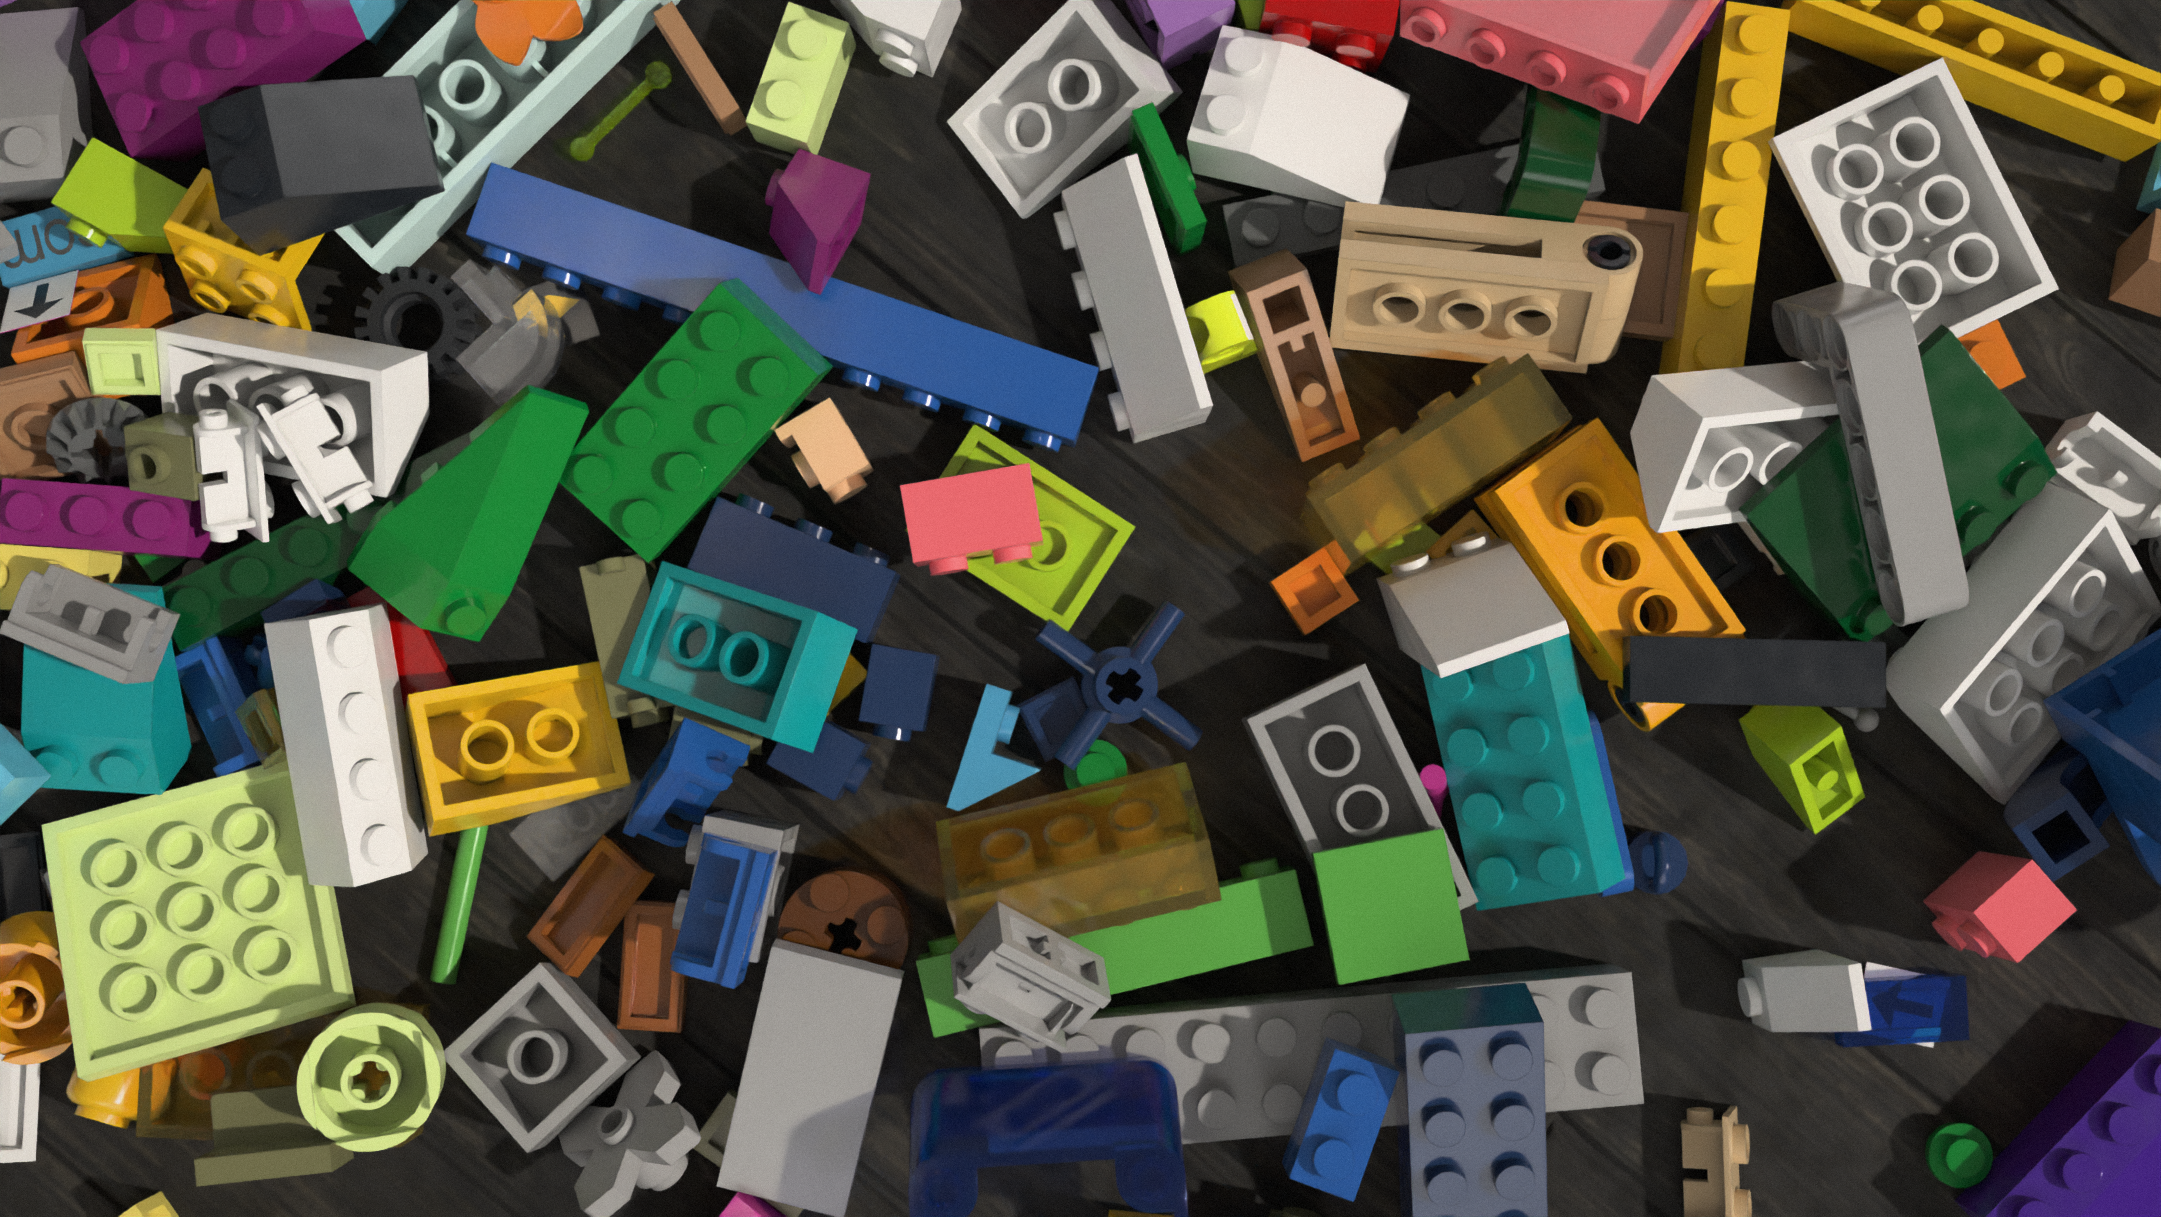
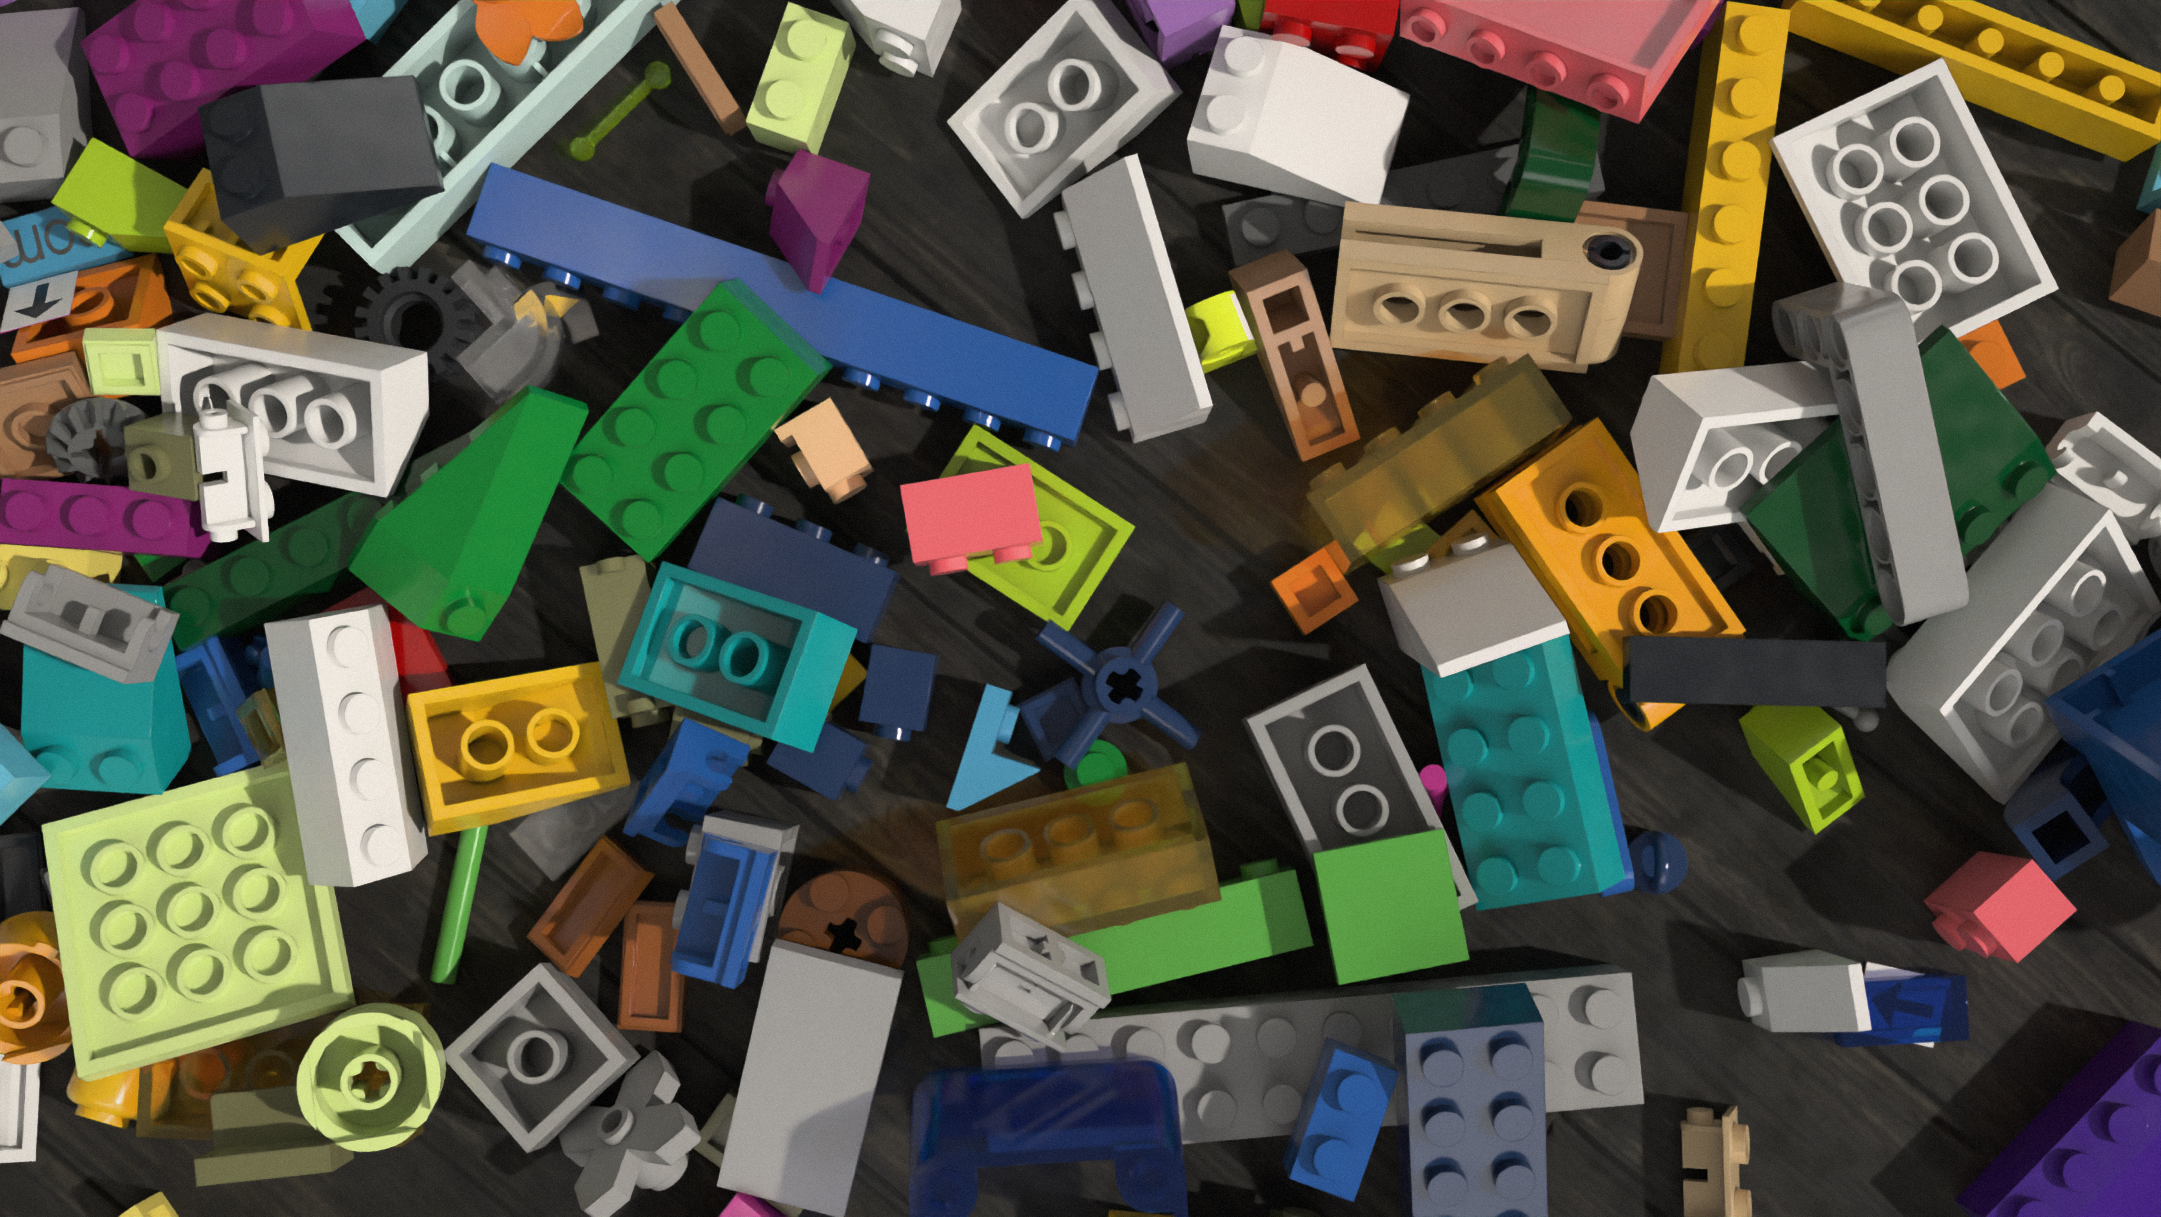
(298, 434): white hinge -> none
(308, 600): dark blue tile -> none
(1167, 180): green plate -> none
(1958, 1154): green plate -> none

